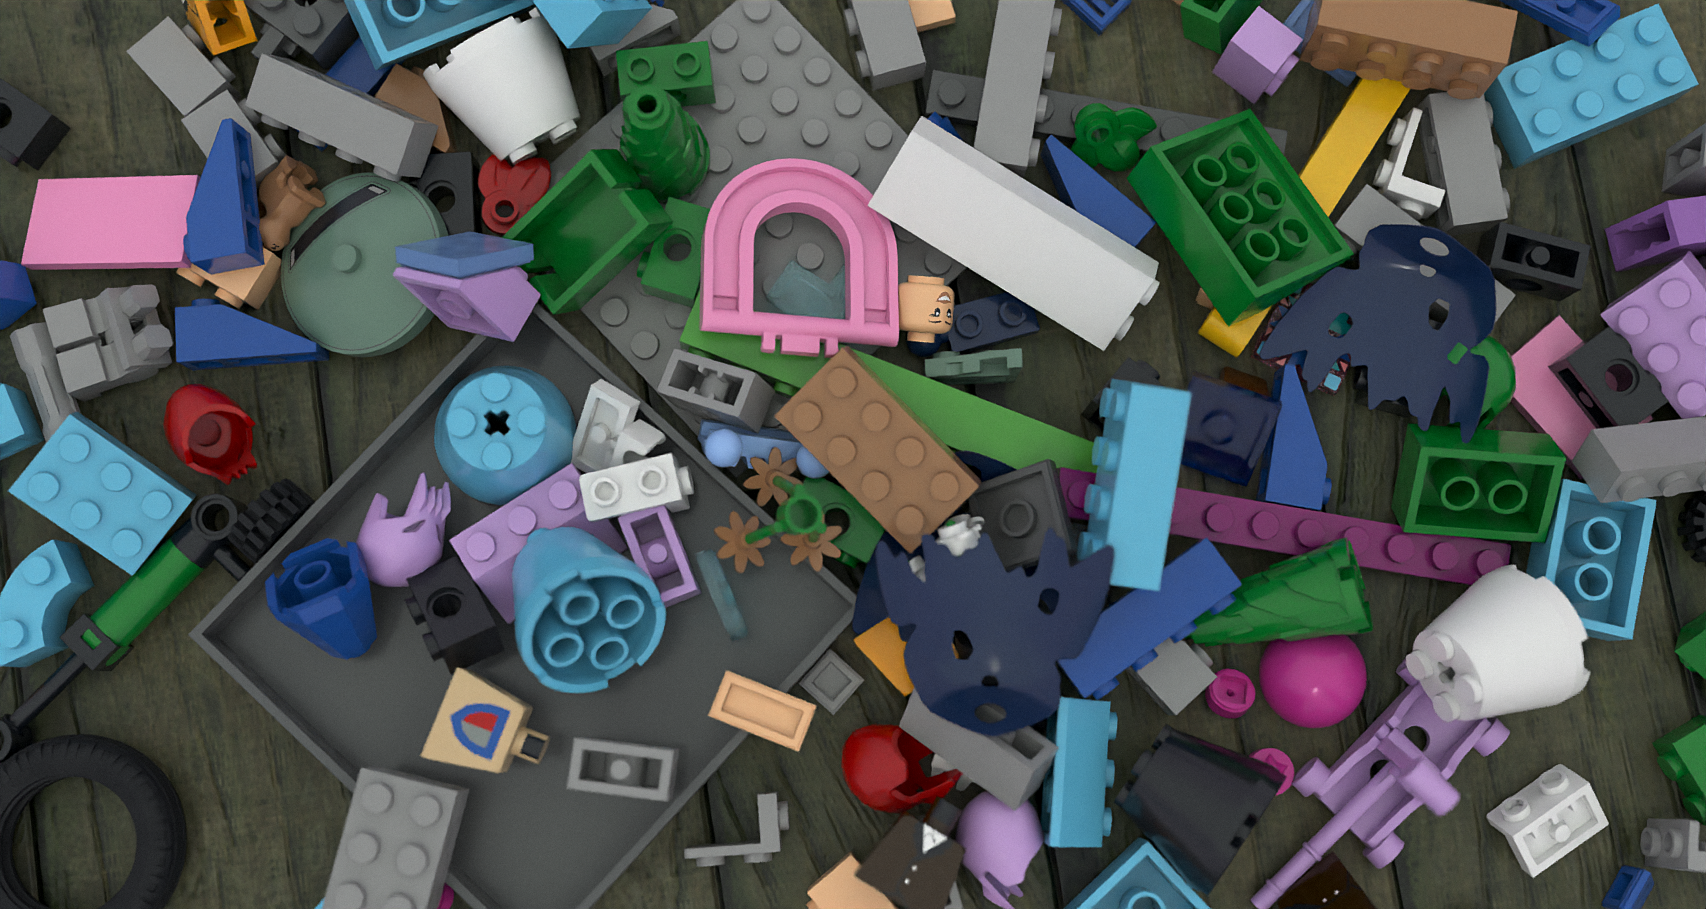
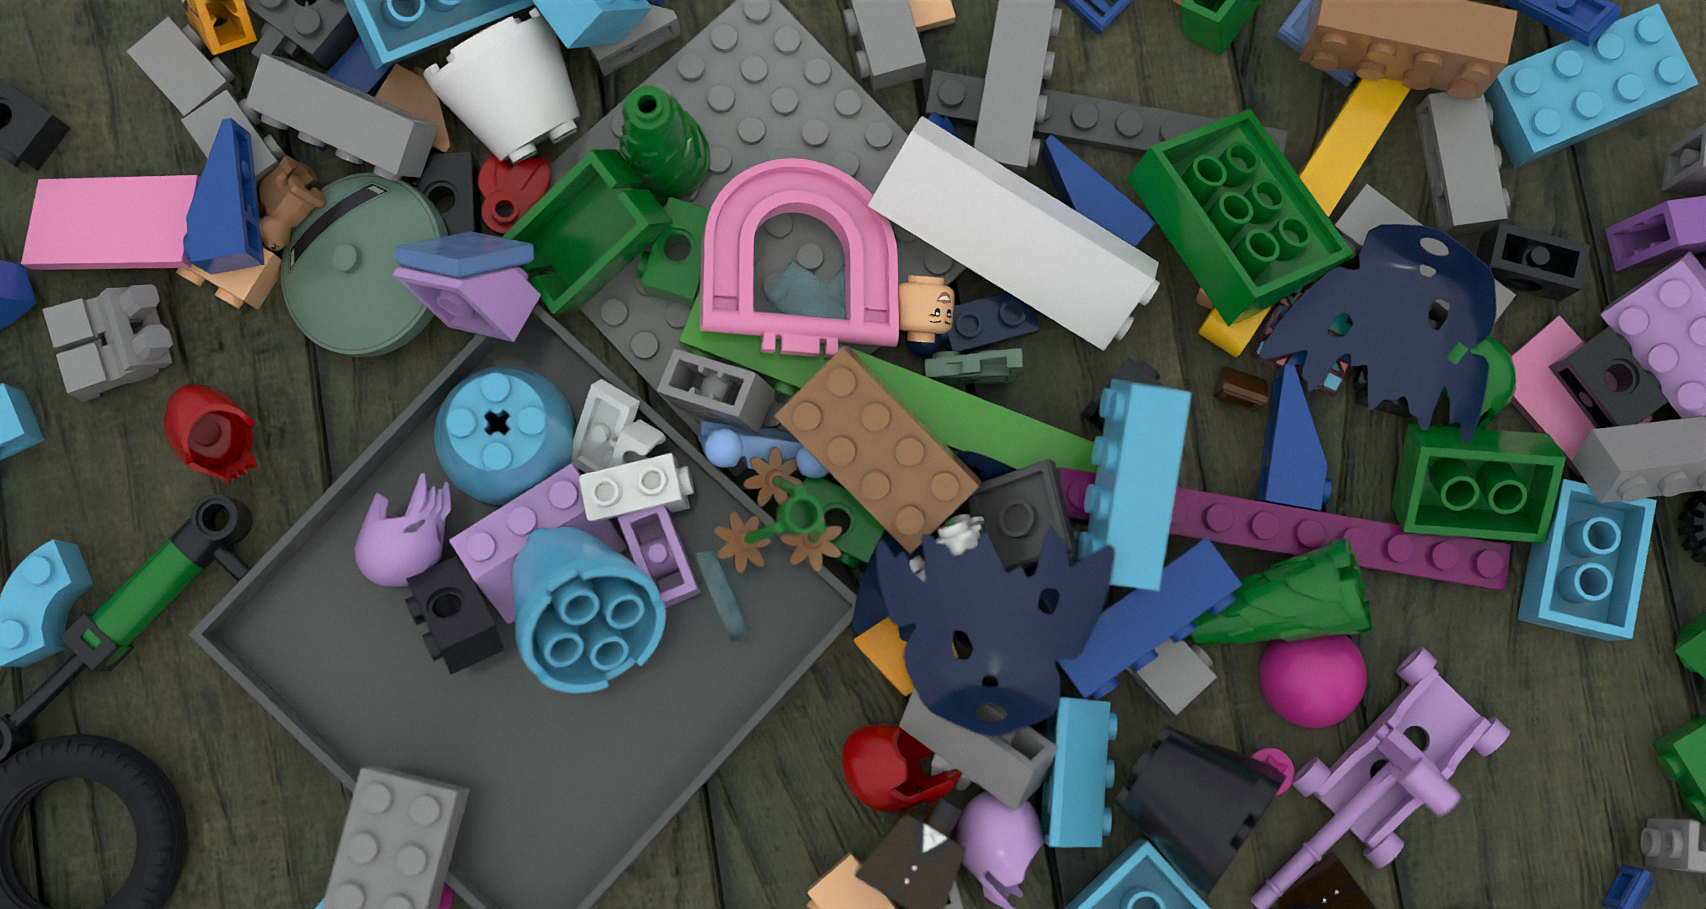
(39, 362): light grey axle -> none
(102, 492): medium azure brick -> none
(222, 337): blue slope -> none
(269, 518): black tyre -> none
(326, 598): blue cone -> none
(482, 726): tan torso -> none
(623, 768): light grey brick -> none
(677, 69): green brick -> none
(762, 710): light nougat tile -> none
(772, 819): light grey bracket -> none
(831, 681): light grey tile -> none
(1110, 136): green plate -> none
(1226, 428): clear blue tile -> none
(1230, 693): dark pink tile -> none
(1258, 56): lavender brick -> none
(1411, 196): white bracket -> none
(1501, 649): white cone -> none
(1548, 818): white bracket -> none

